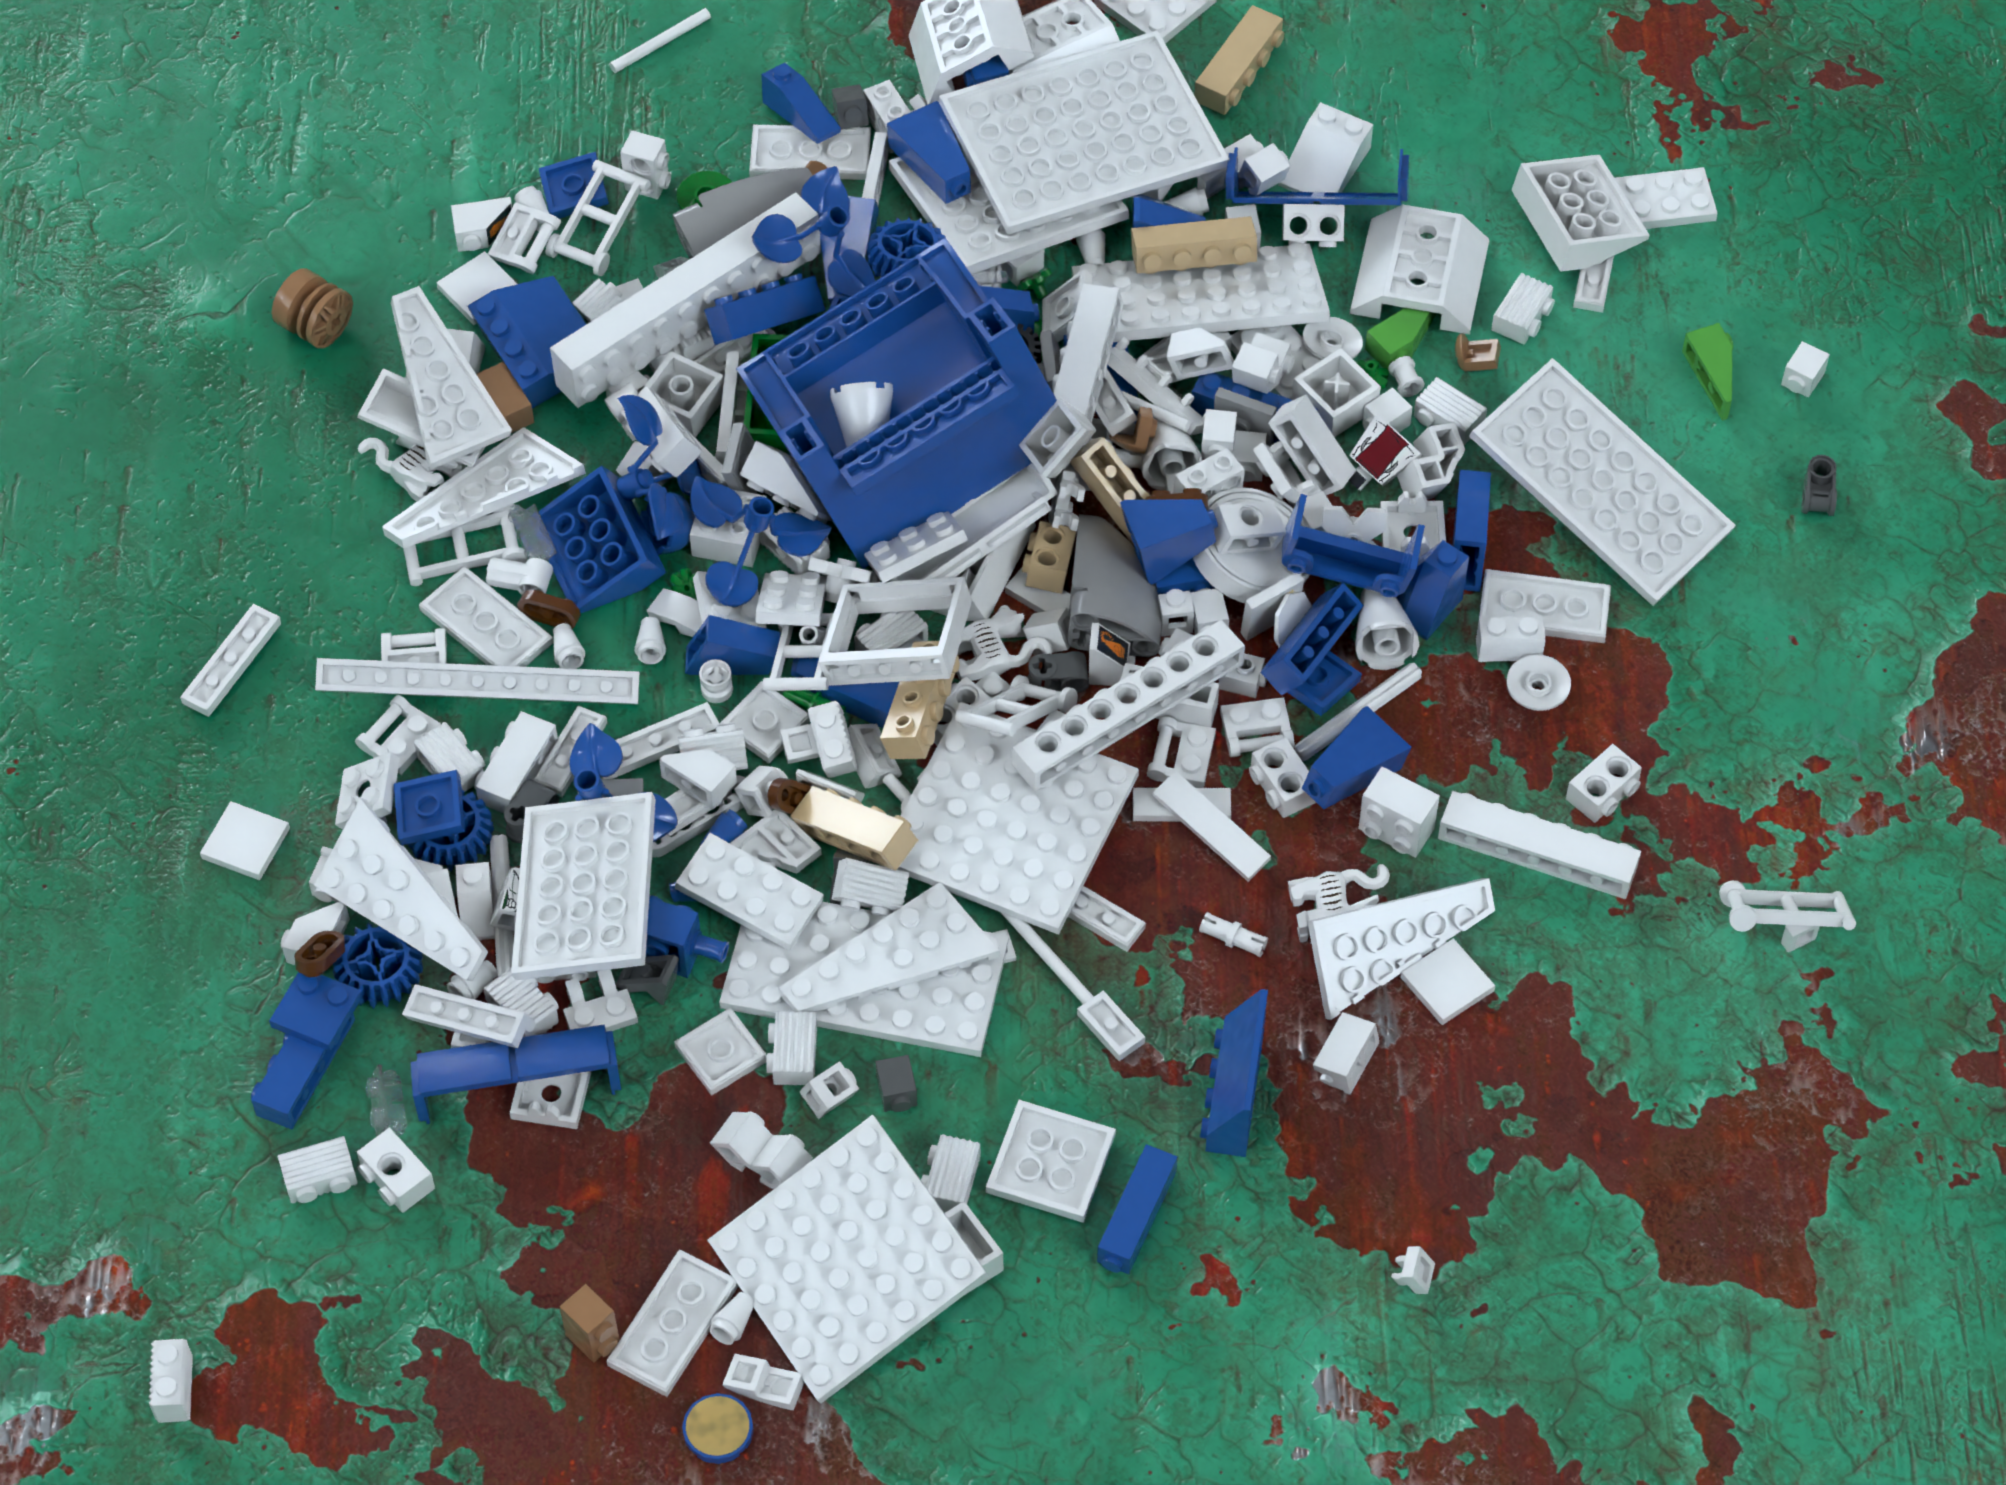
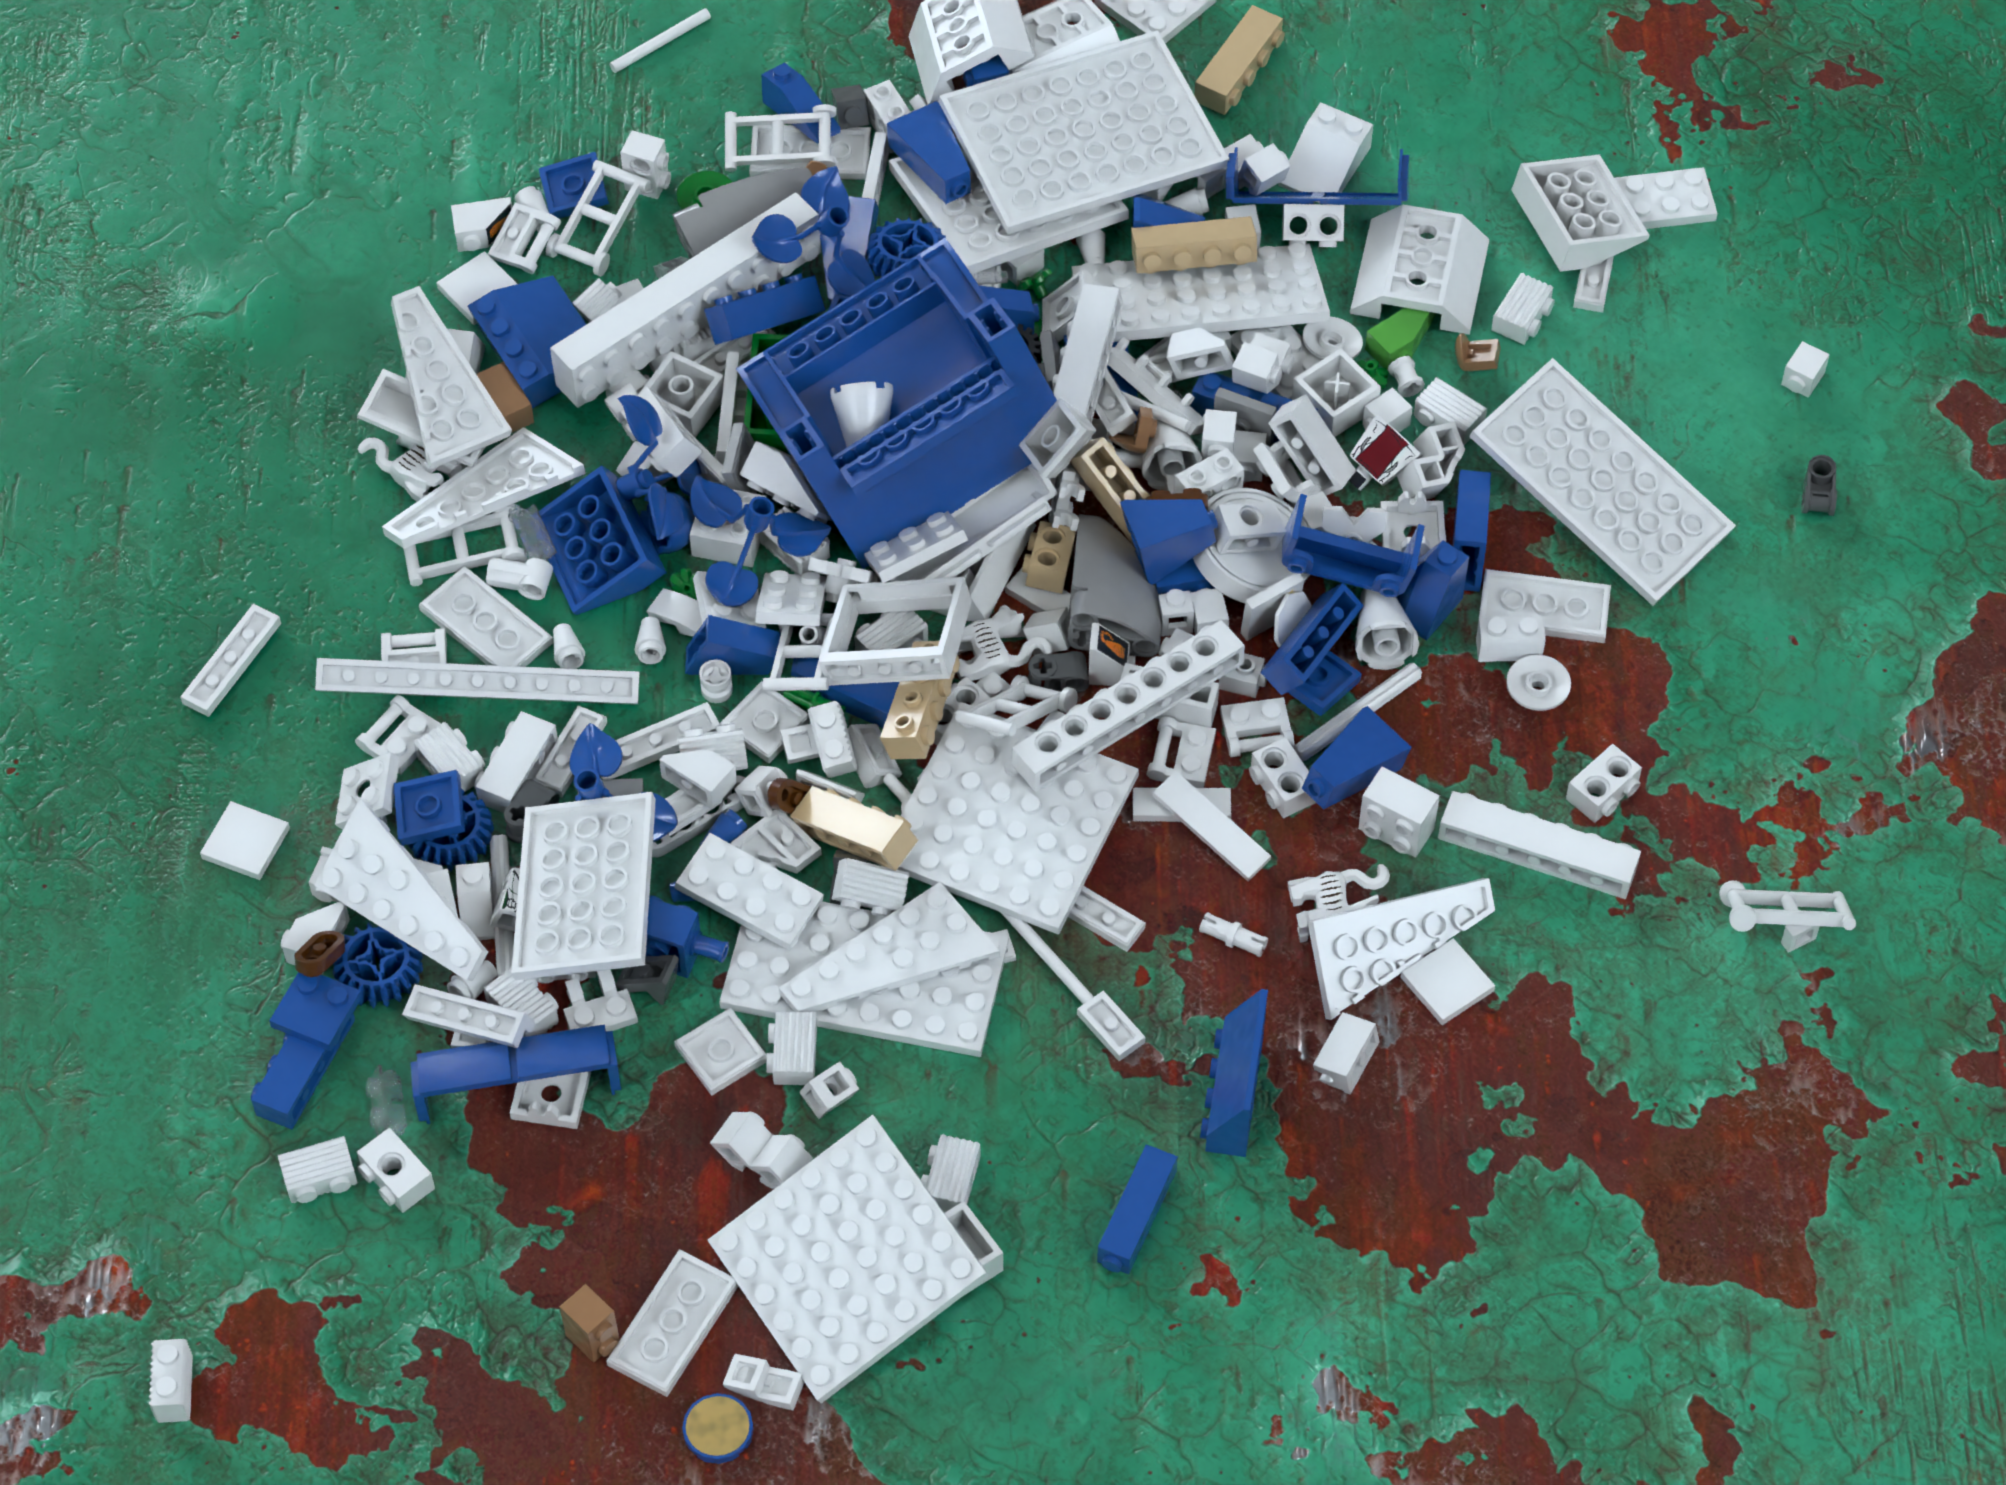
(312, 308): medium nougat wheel -> none
(548, 608): reddish brown plate -> none
(732, 1319): white cone -> none
(820, 114): none -> white piece
(896, 1083): dark grey brick -> none
(1050, 1161): white plate -> none
(1416, 1270): white tile -> none
(1710, 358): bright green slope -> none

